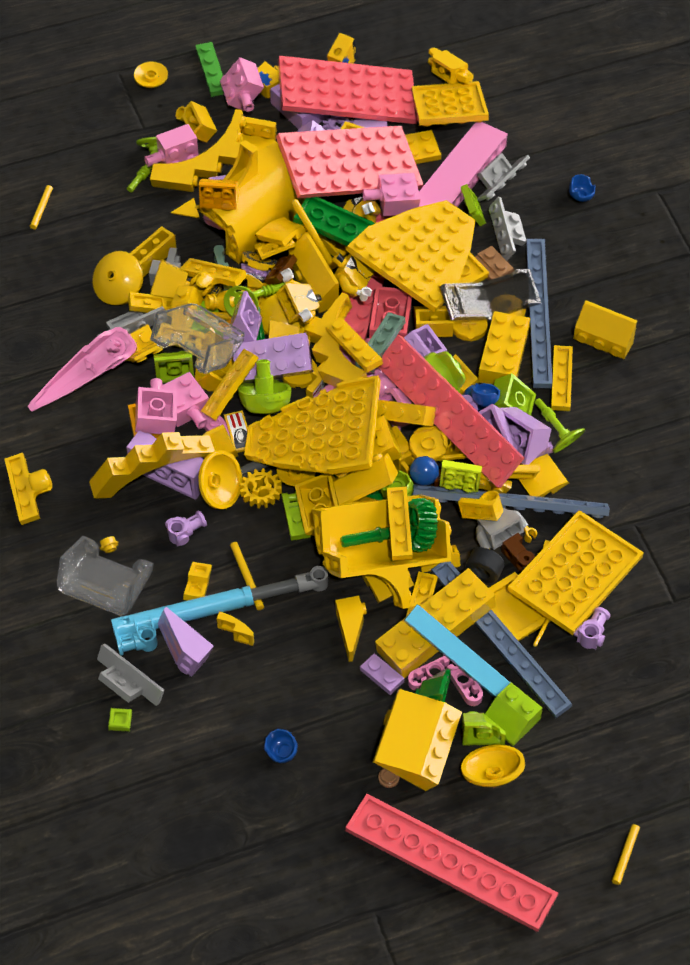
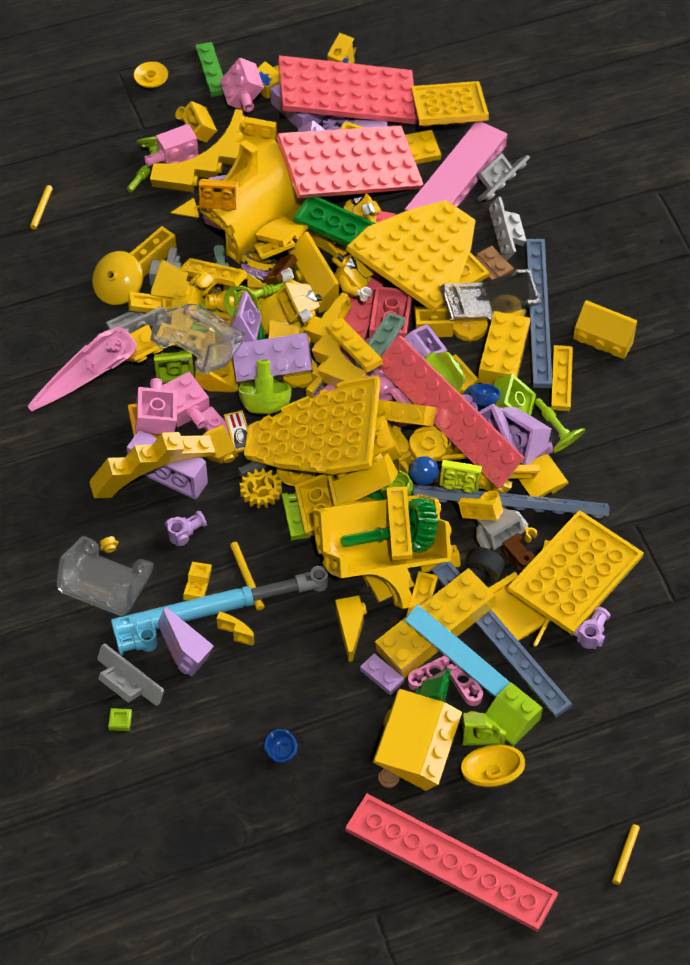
(26, 487): yellow plate -> none
(220, 479): yellow dish -> none
(229, 384): yellow plate -> none
(313, 233): yellow bar -> none
(395, 192): bright pink brick -> none
(449, 67): yellow hinge -> none
(473, 205): lime plate -> none
(581, 188): blue hair -> none

